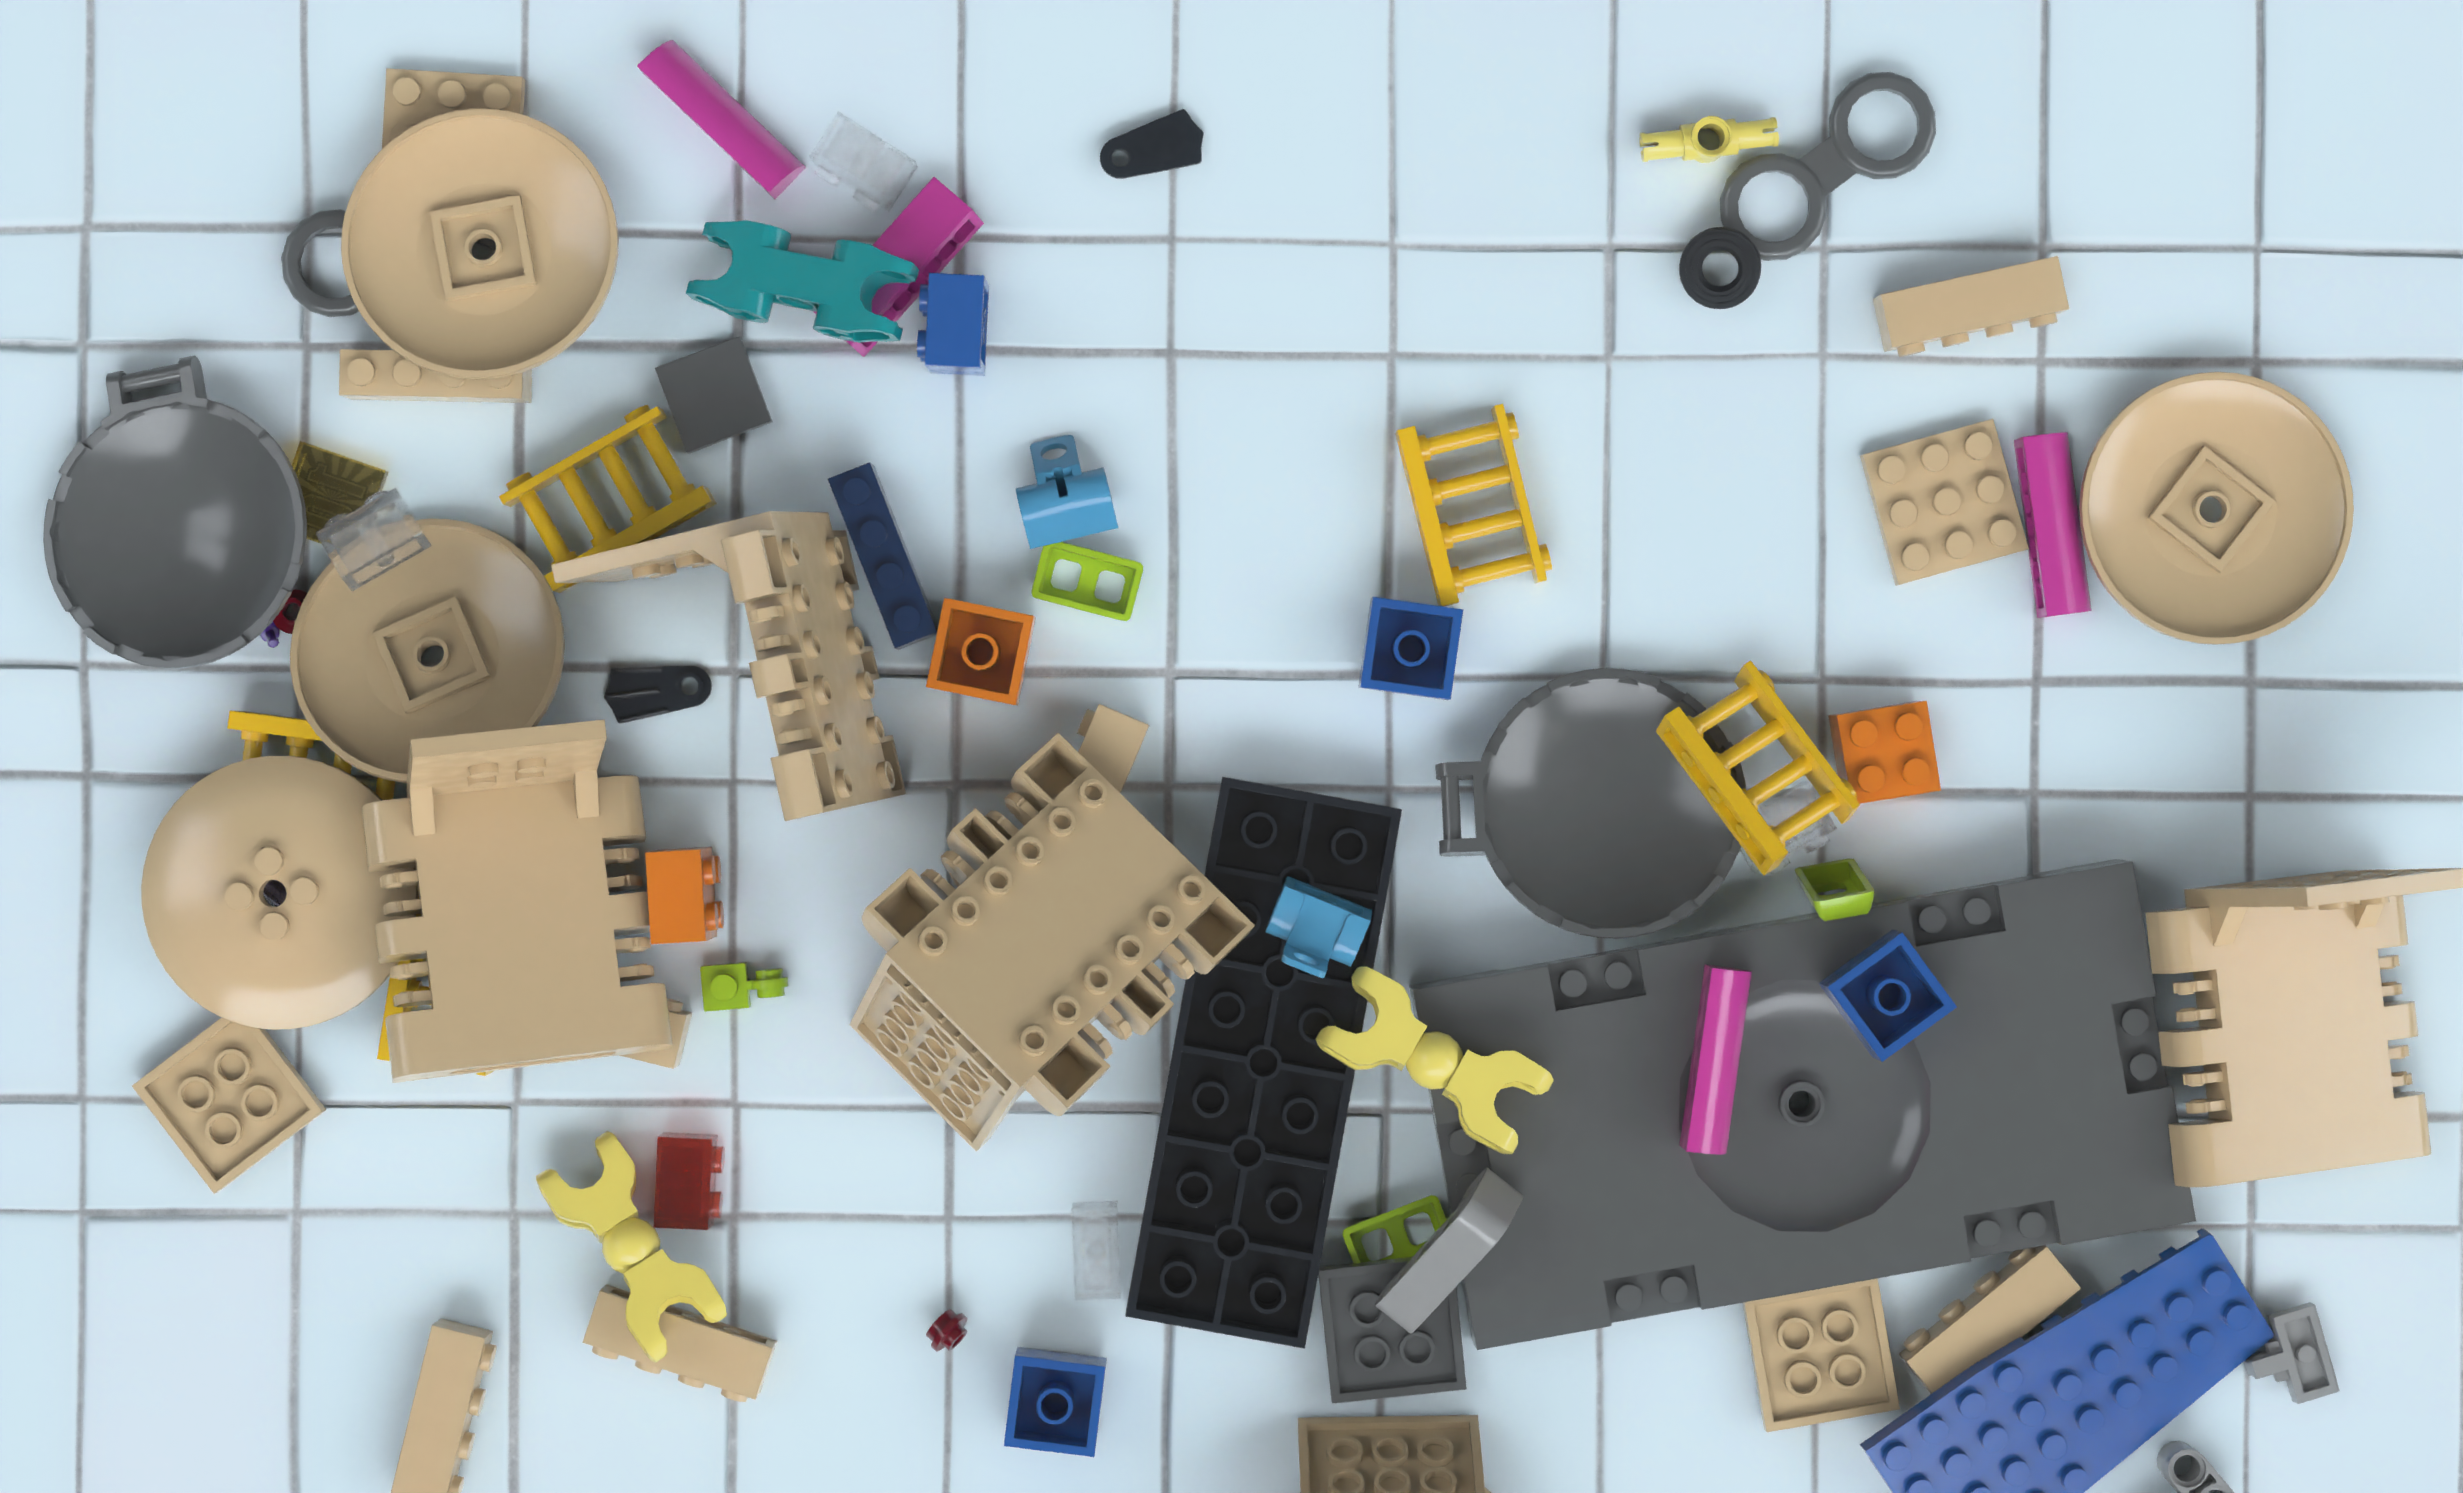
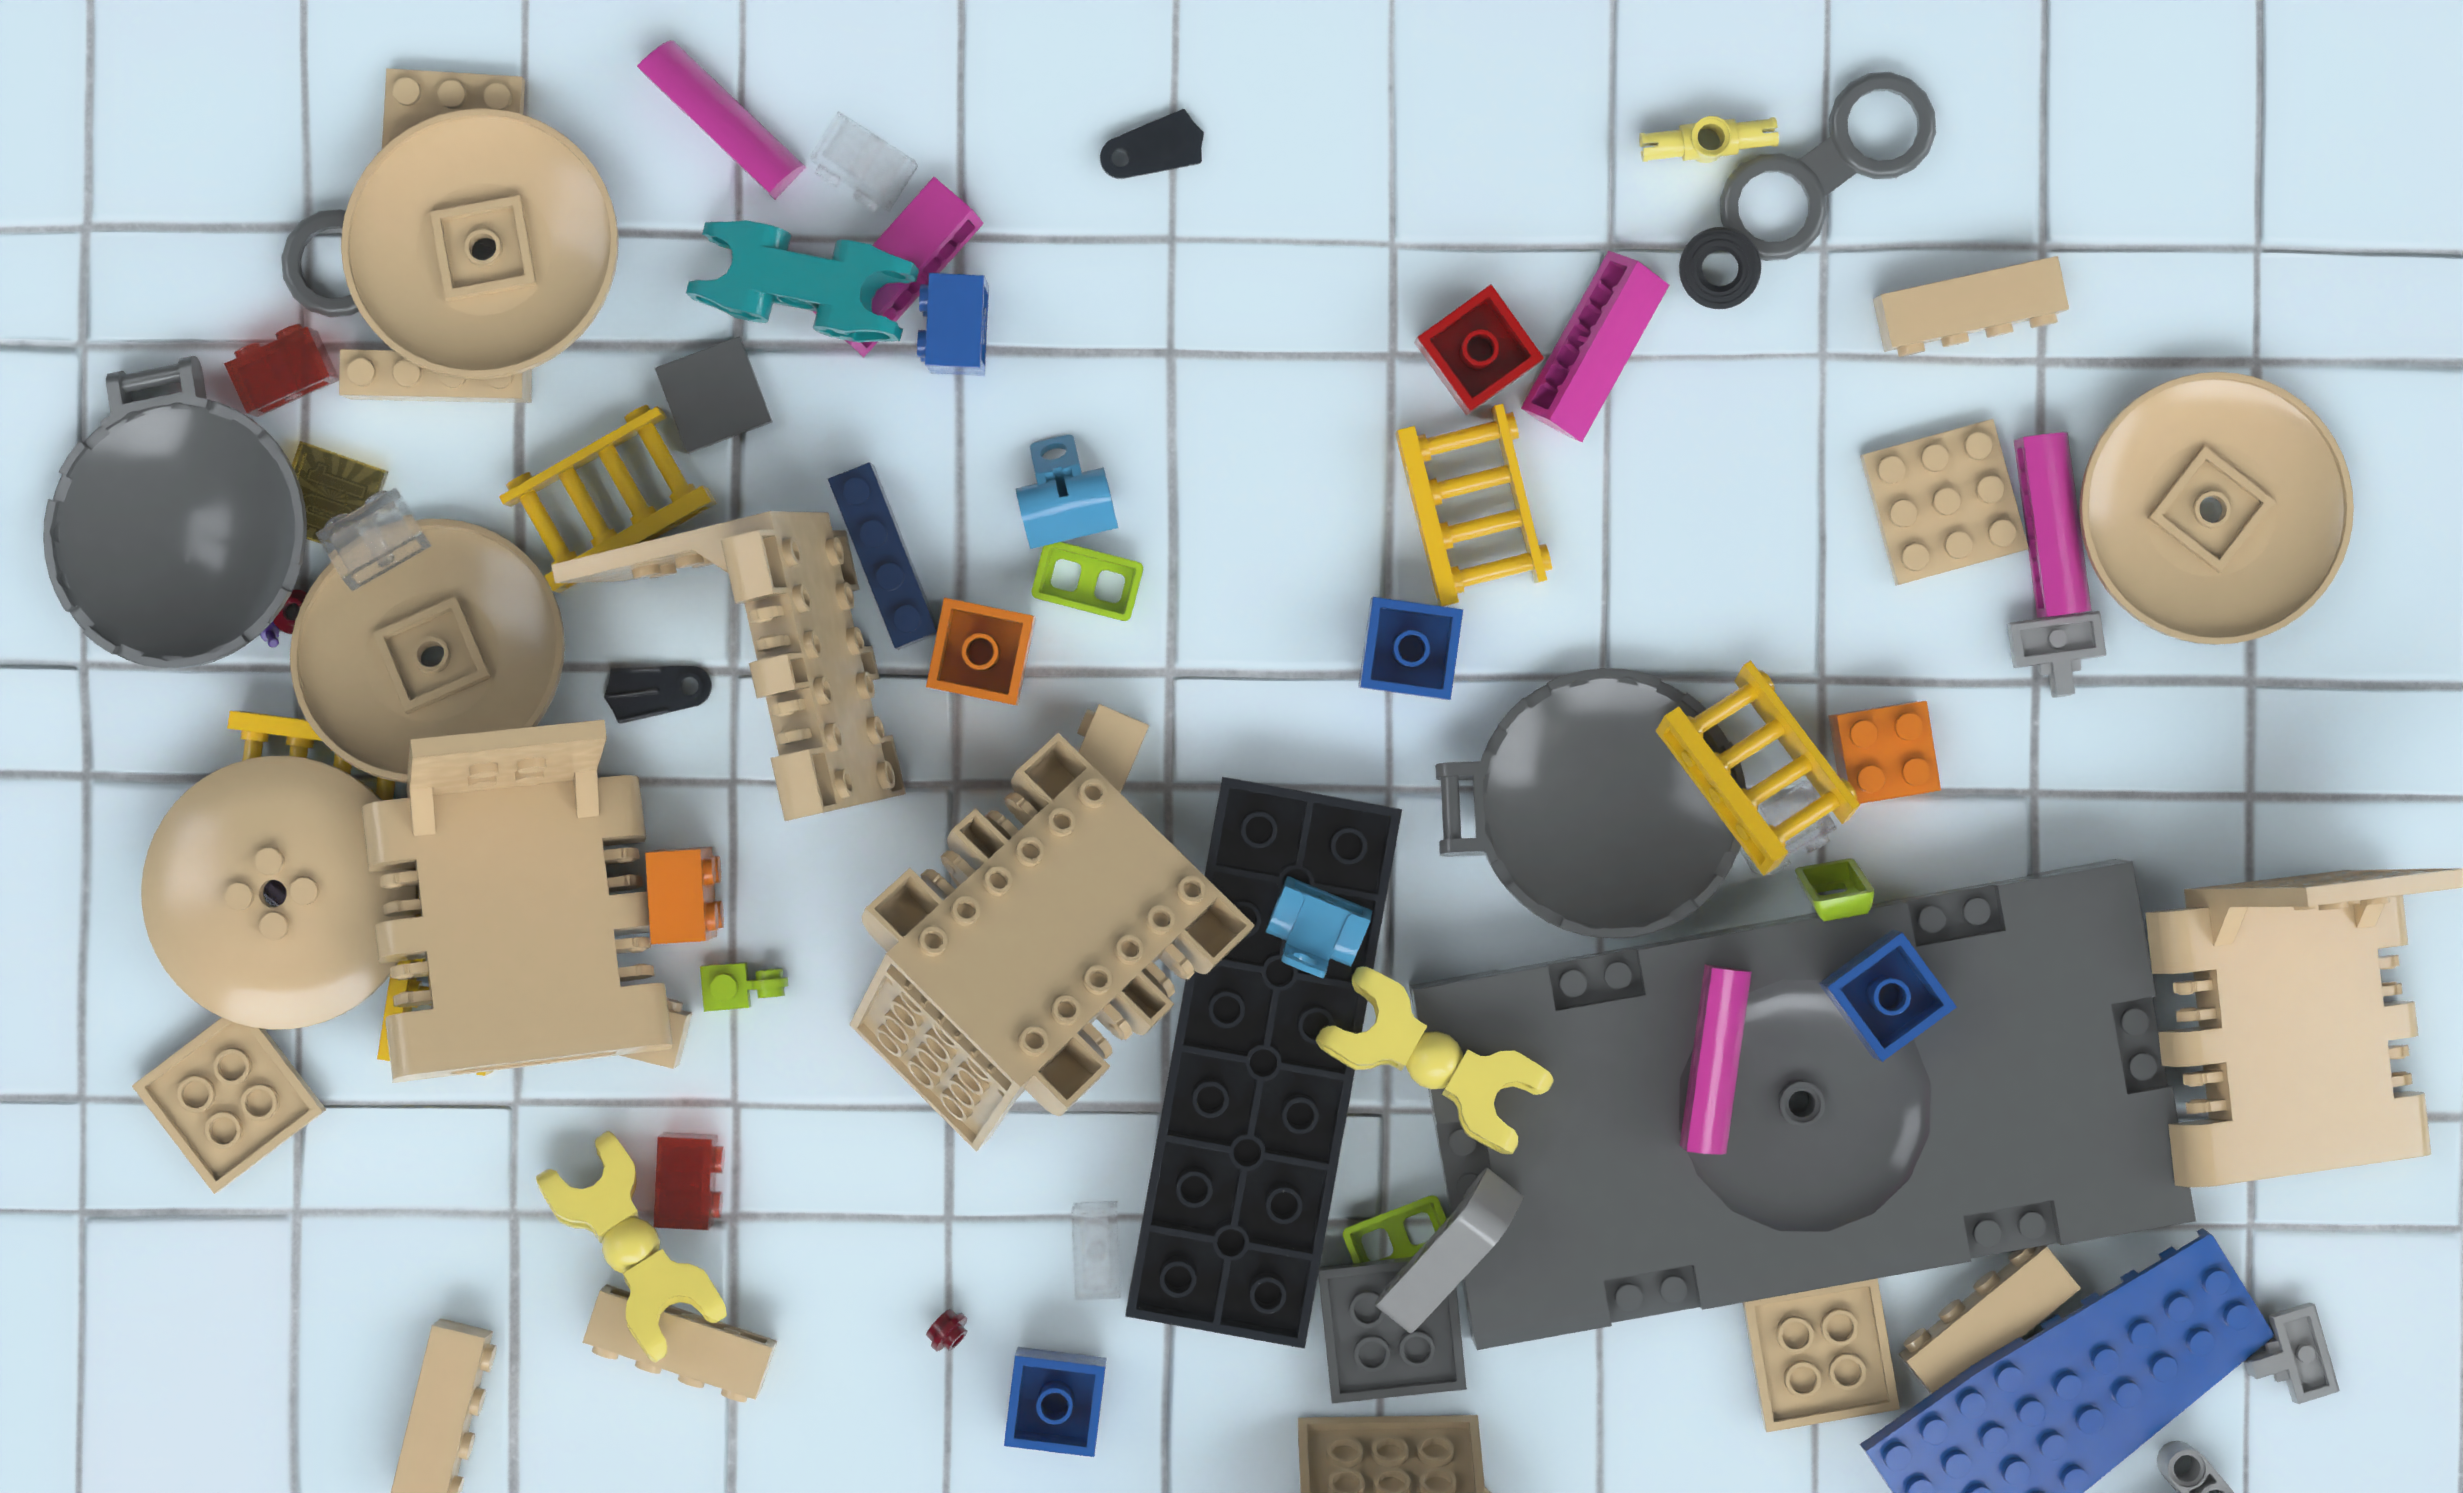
(281, 370): none -> clear red brick
(1478, 349): none -> red brick
(1595, 345): none -> dark pink brick
(2057, 646): none -> light grey hinge

